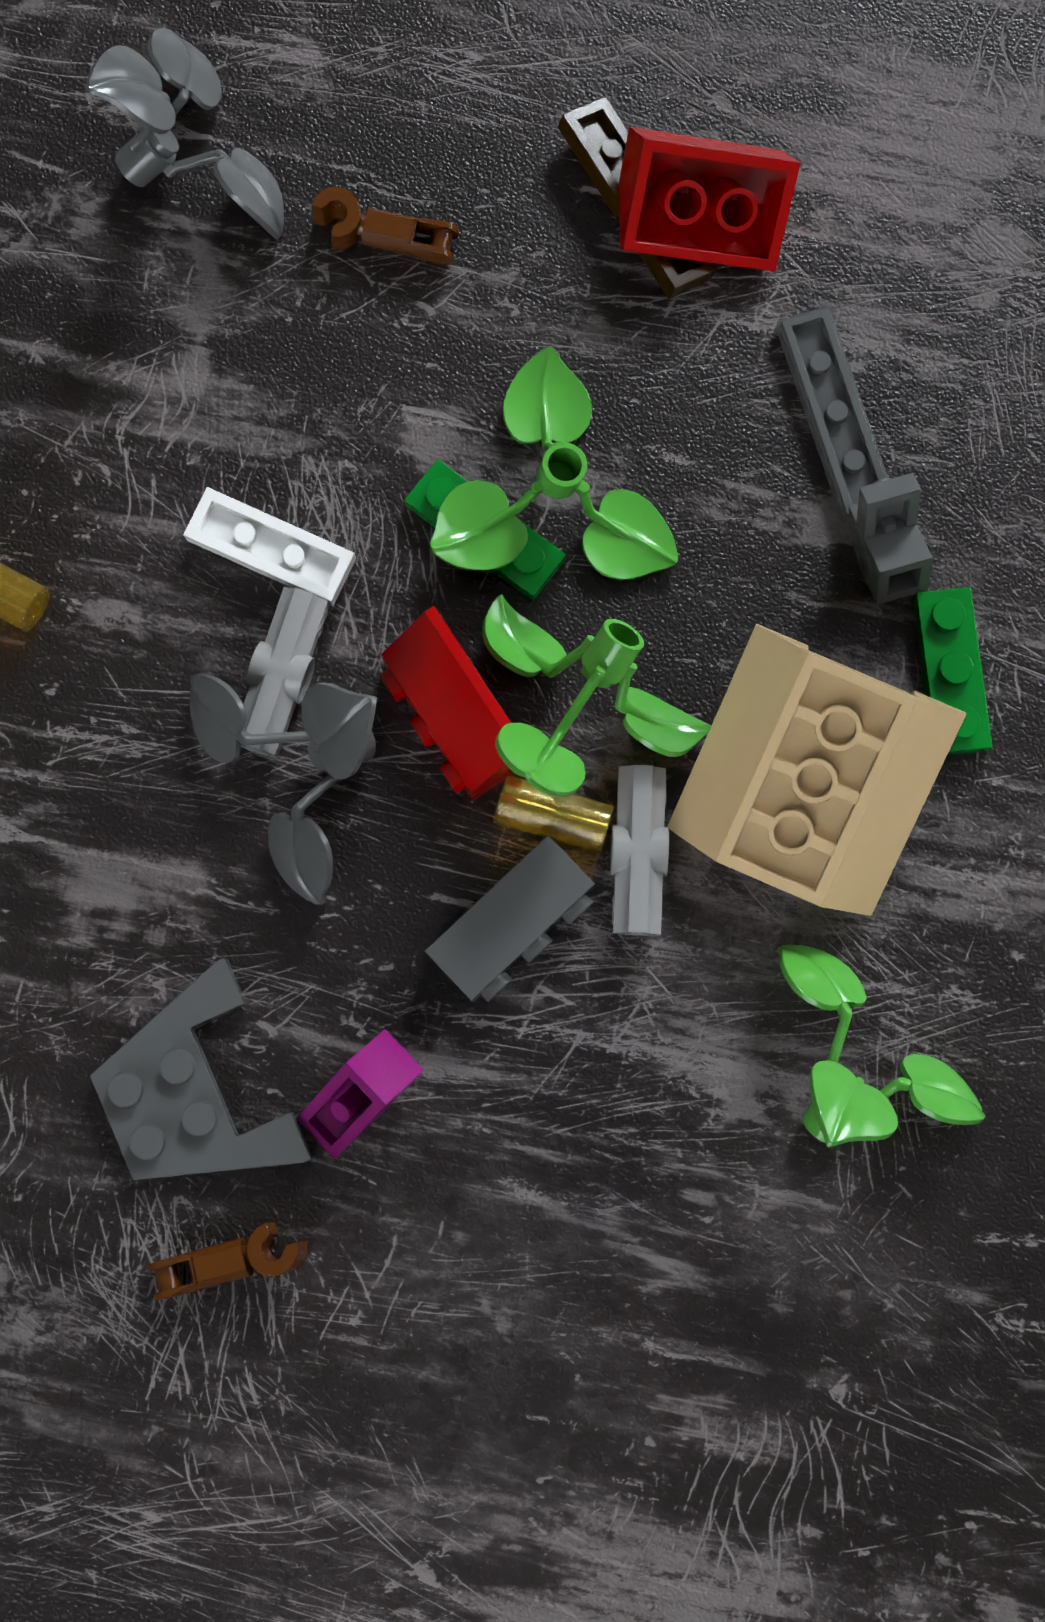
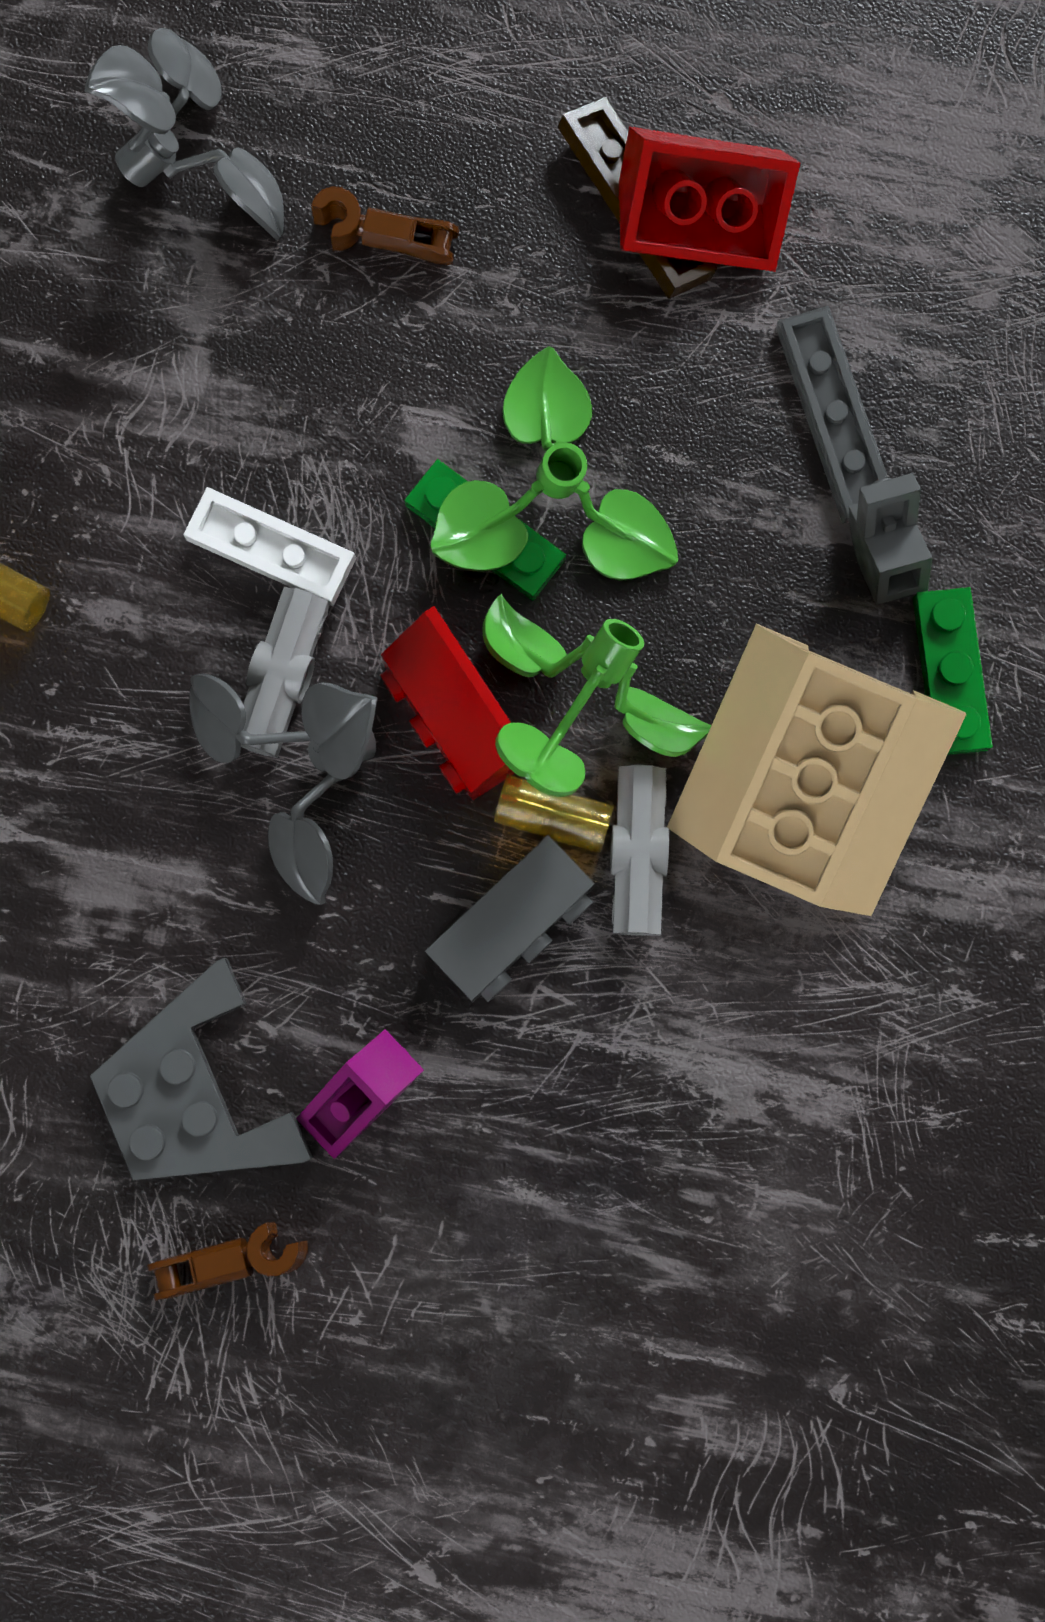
(843, 1104): bright green plant -> none

